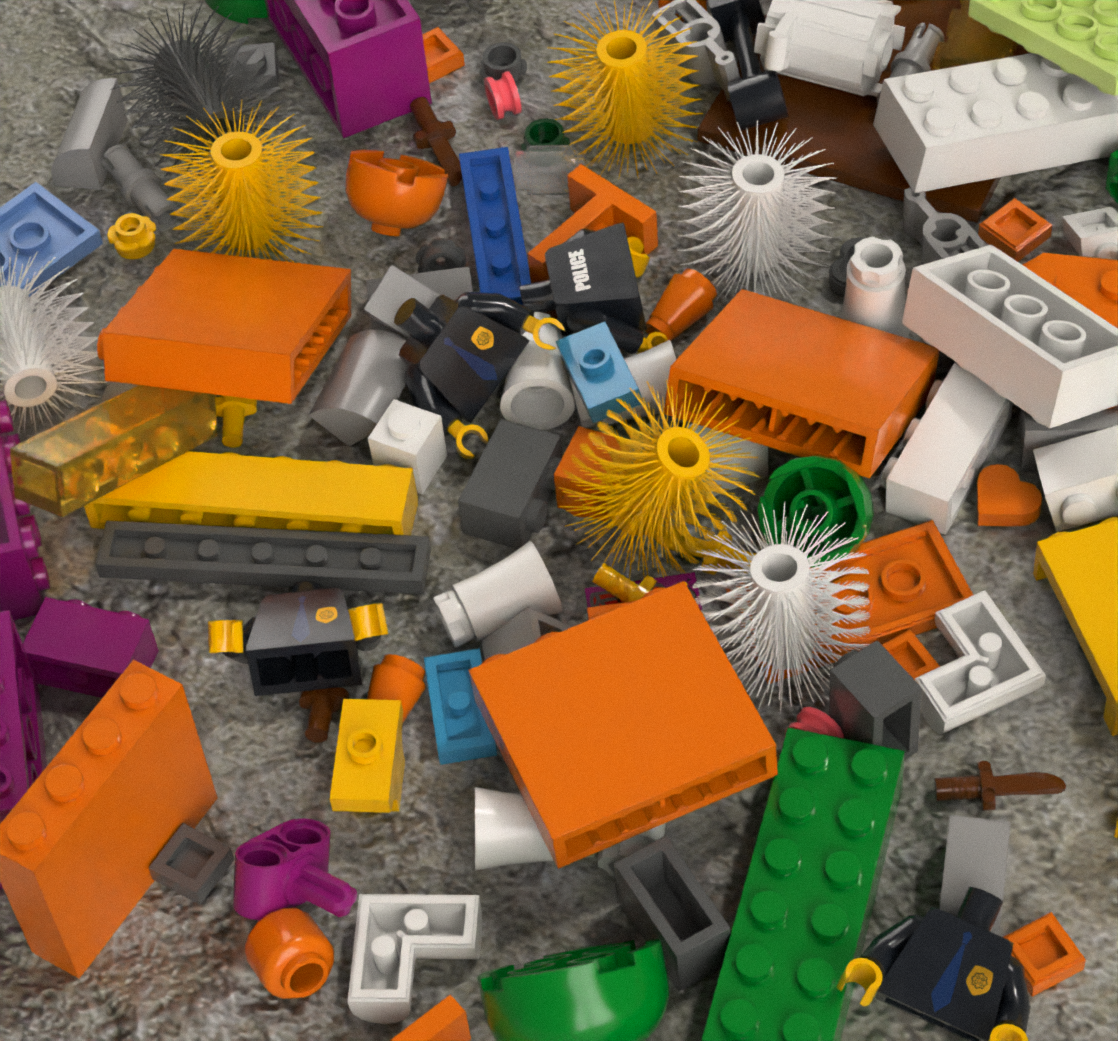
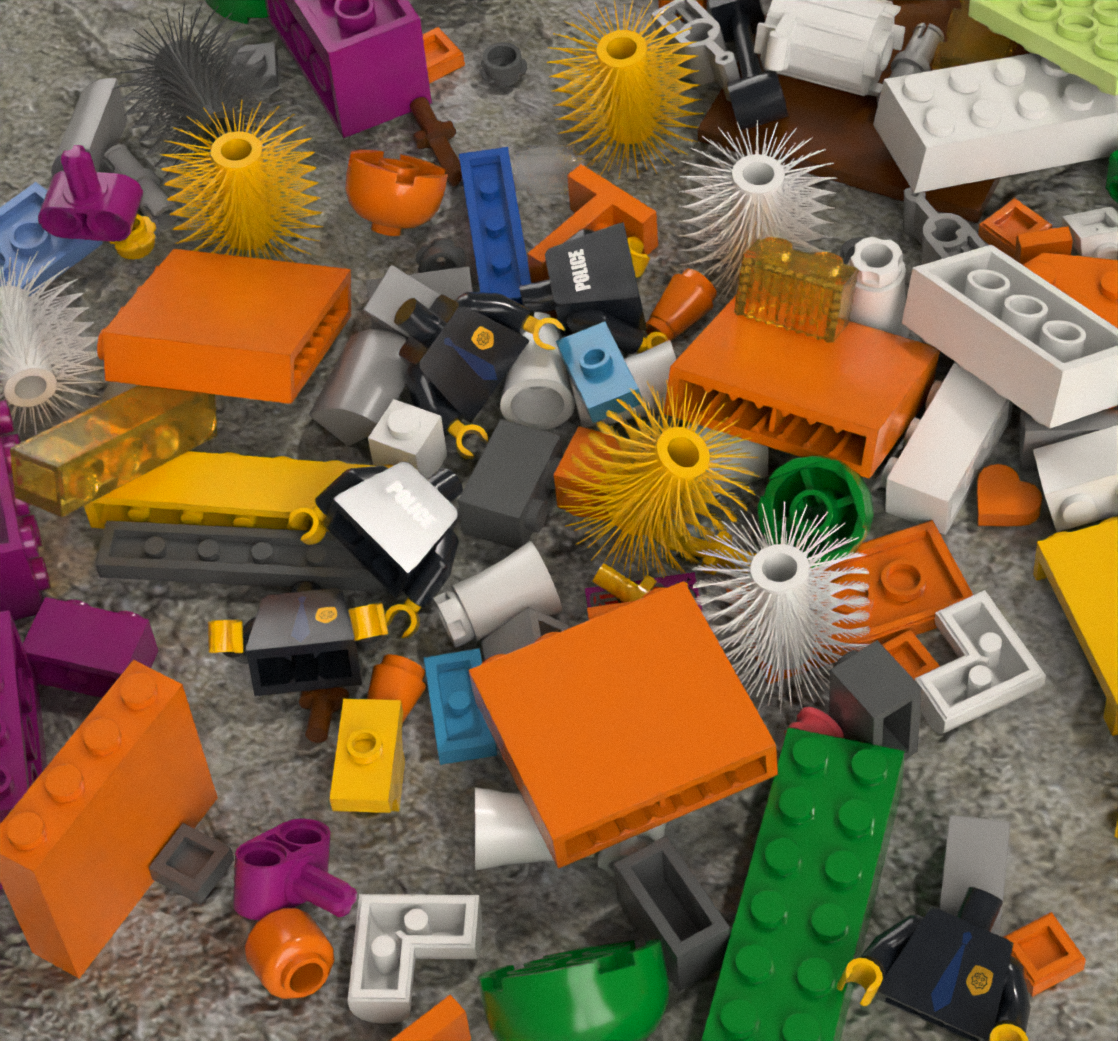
(89, 202): none -> magenta beam
(233, 413): yellow piece -> none
(394, 527): none -> torso
(502, 95): coral bush -> none
(544, 132): dark green plate -> none
(796, 289): none -> clear yellow brick
(986, 786): reddish brown piece -> none
(1043, 241): none -> orange tile

